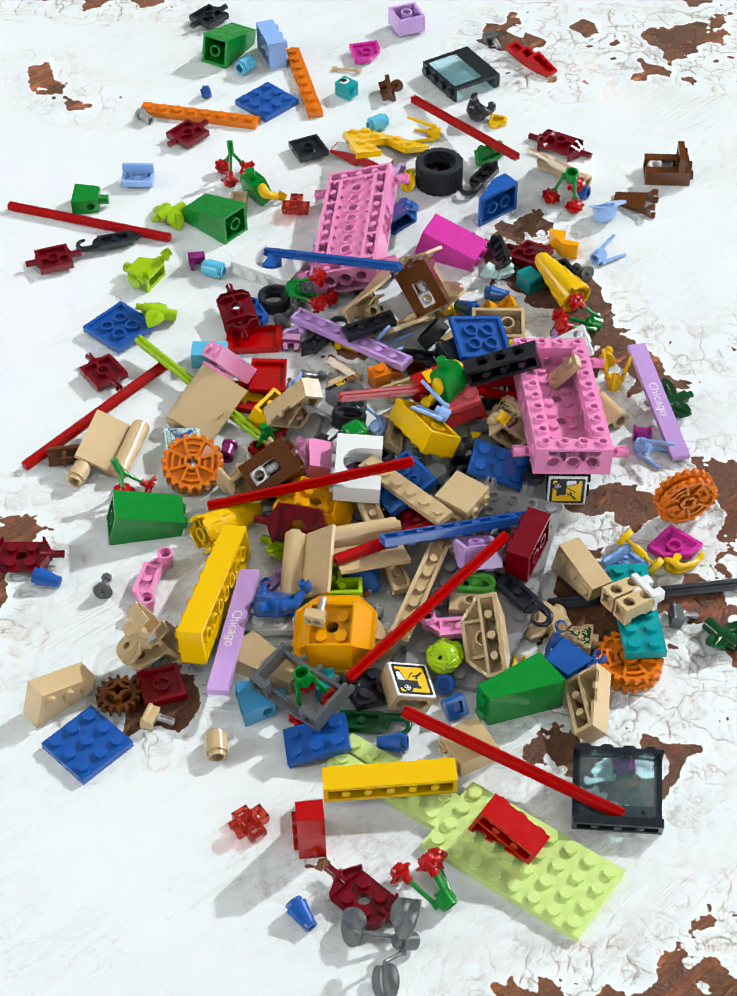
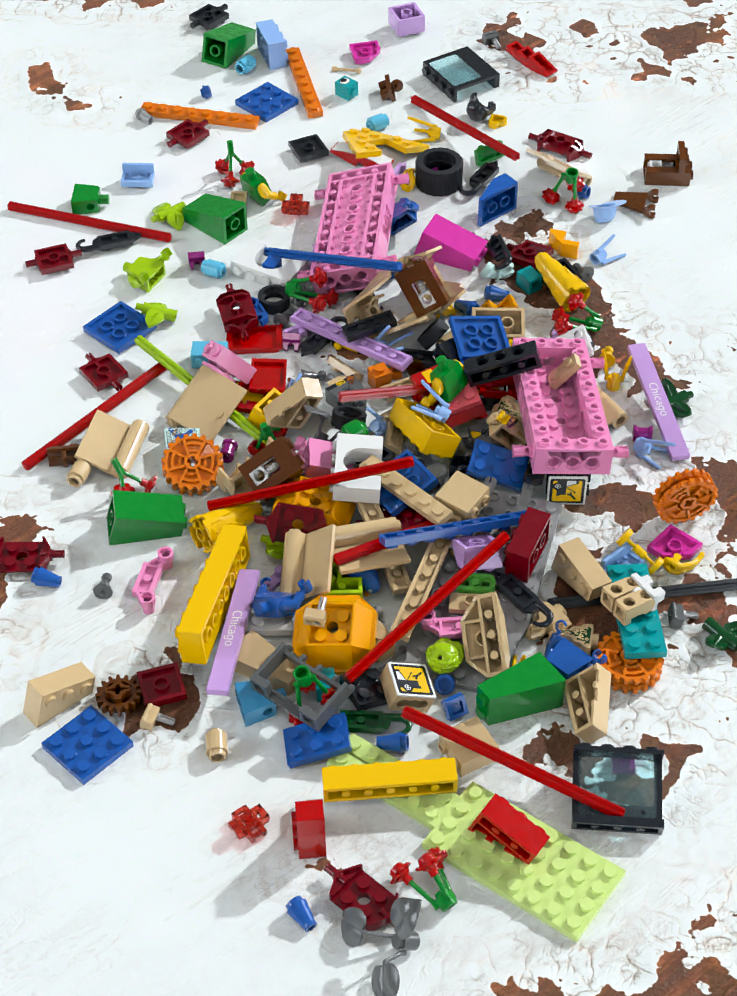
(134, 649): tan piece -> none

